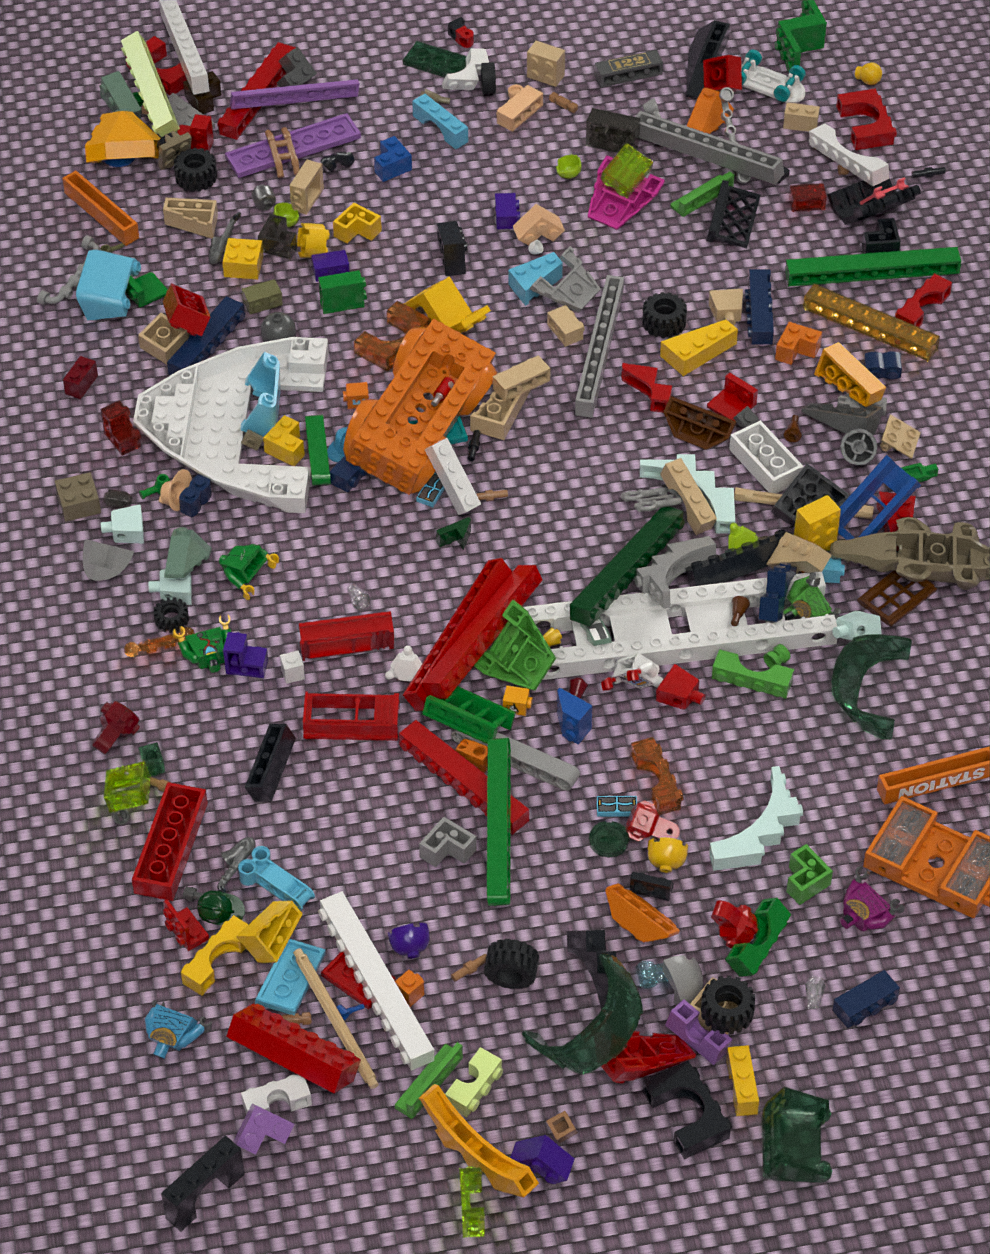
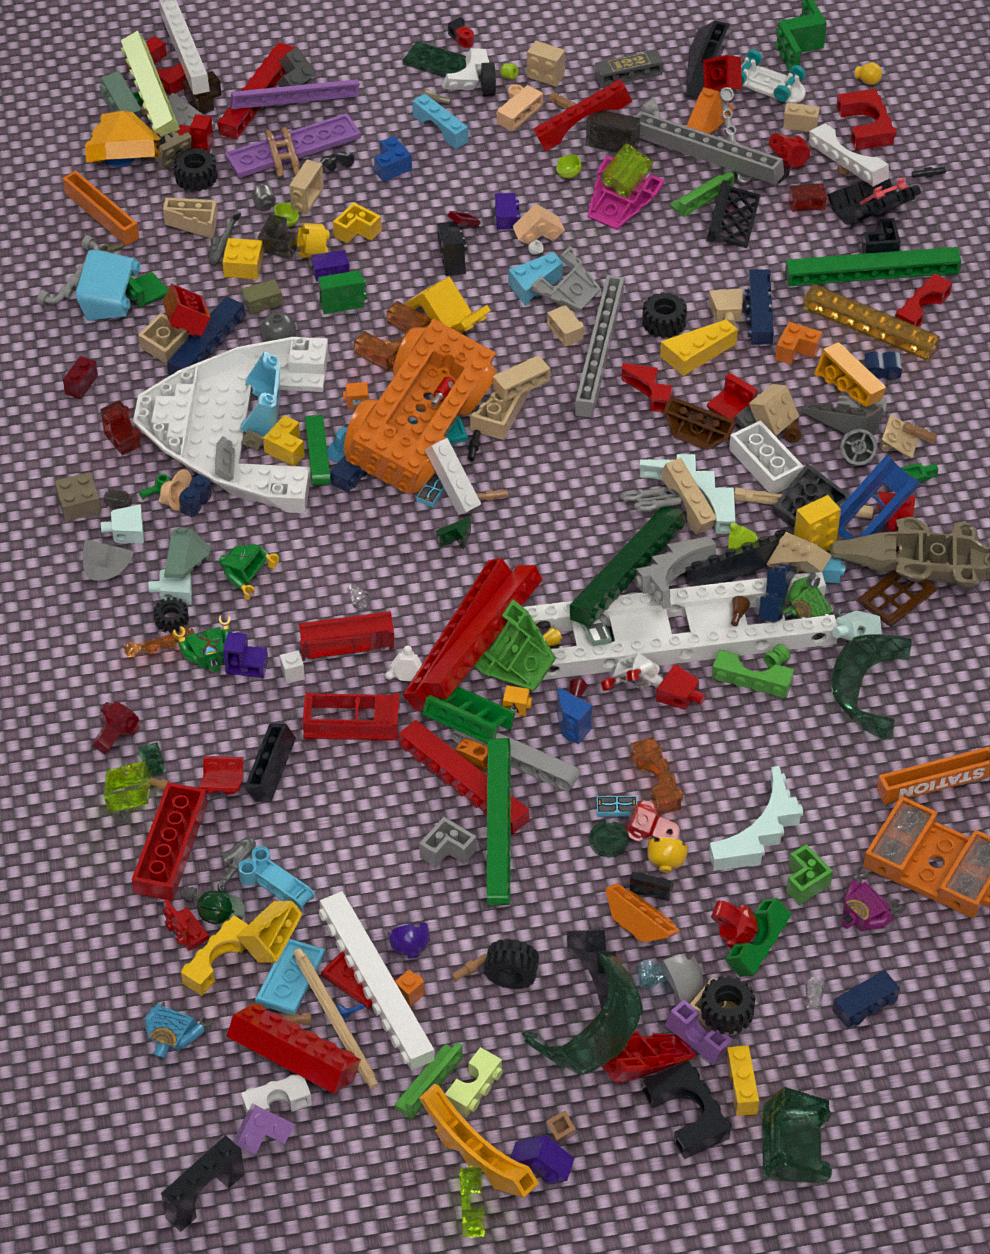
(222, 774): none -> red bracket
(224, 459): none -> light grey hinge
(464, 218): none -> dark red tile
(509, 71): none -> lime piece
(609, 98): none -> red arch
(774, 408): none -> tan brick
(790, 149): none -> red piece
(919, 432): none -> medium nougat axle

